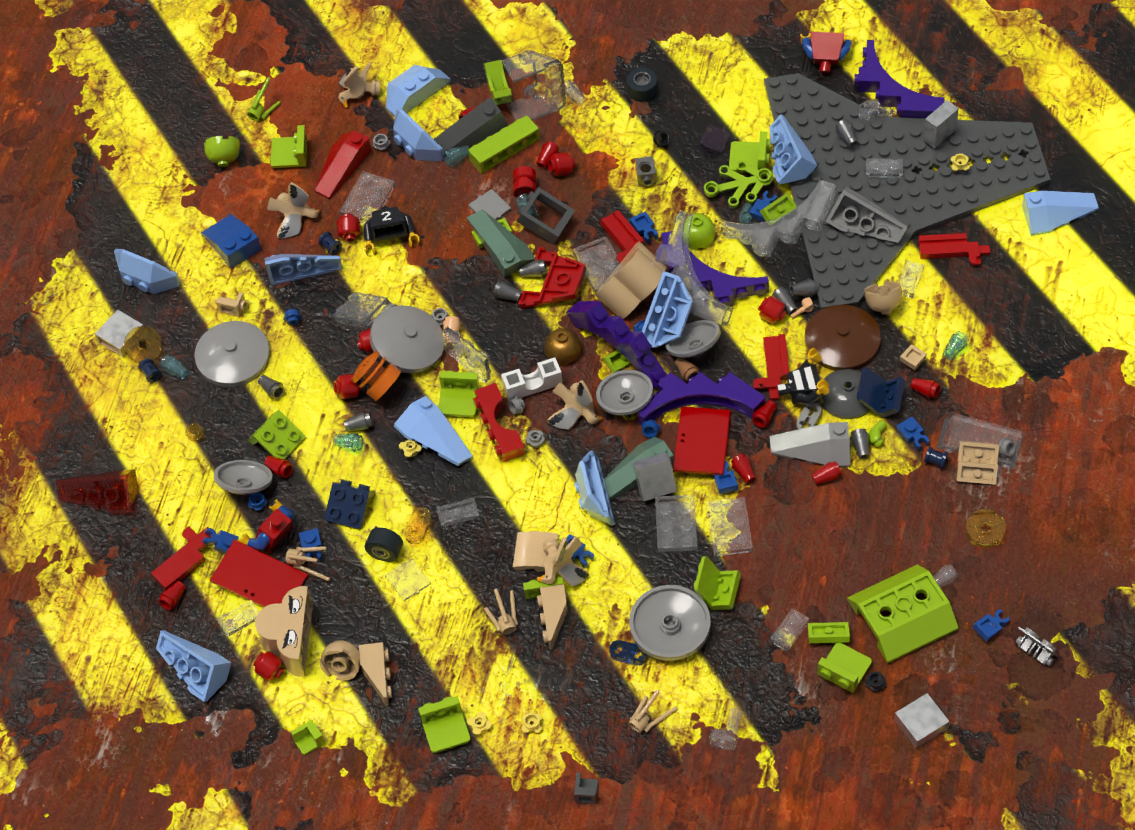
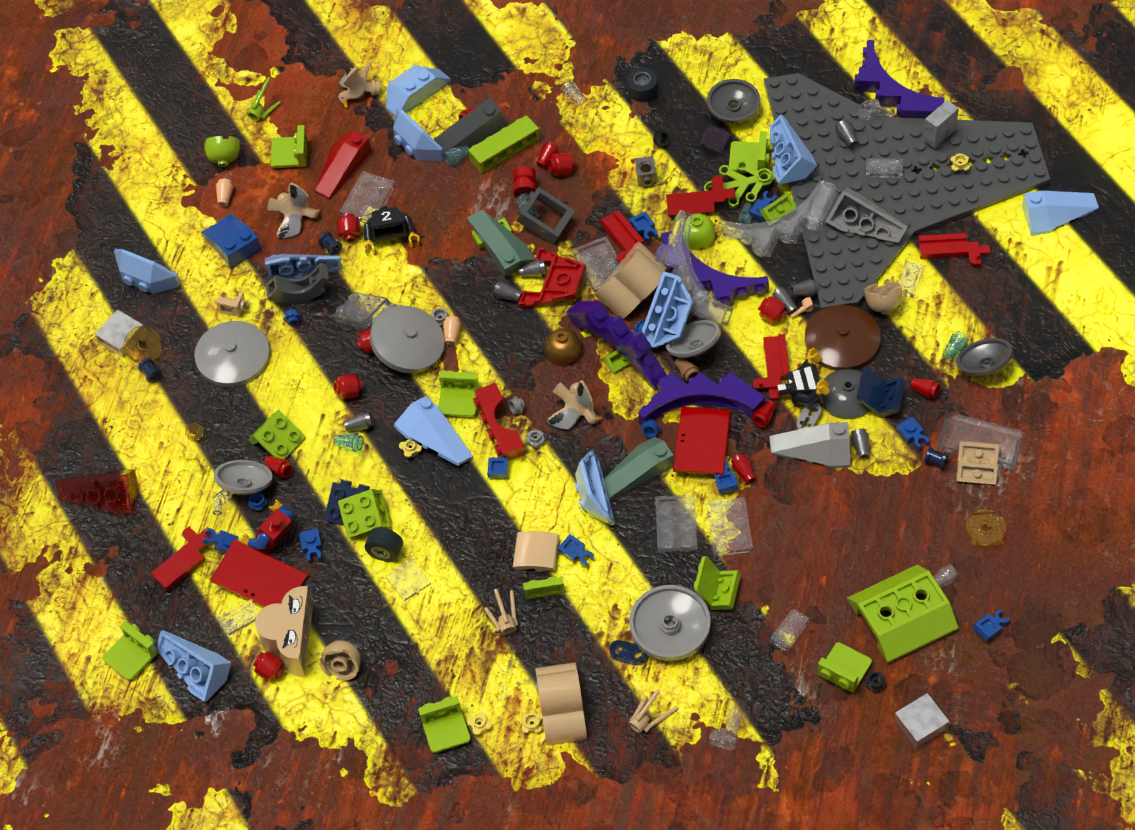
(130, 652): none -> lime bracket
(171, 596): red cone -> none
(173, 366): clear light blue cone -> none
(219, 500): none -> clear arm
(224, 190): none -> light nougat cone
(272, 387): flat silver cone -> none
(297, 557): tan plant -> none
(300, 289): none -> dark grey arch
(307, 738): lime panel -> none
(364, 512): none -> lime bracket
(373, 665): tan slope -> none
(375, 375): orange wheel -> none
(381, 142): light grey plate -> none
(417, 527): clear yellow plate -> none
(457, 512): clear plate -> none
(466, 354): clear plate -> none
(491, 204): light grey piece -> none
(497, 82): lime arch -> none
(497, 467): none -> blue plate
(543, 378): white arch -> none
(549, 88): clear windscreen -> none
(555, 609): tan slope -> none
(560, 562): tan animal -> none
(561, 703): none -> tan brick
(585, 790): dark grey panel -> none
(624, 392): light grey dish -> none
(654, 476): flat silver piece -> none
(699, 201): none -> red piece
(733, 100): none -> dark grey dish
(826, 48): torso -> none
(827, 473): red cone -> none
(828, 632): lime plate -> none
(875, 433): lime arm -> none
(913, 357): tan plate -> none
(984, 357): none -> flat silver dish
(1007, 447): light grey plate -> none
(1031, 637): light grey hinge -> none

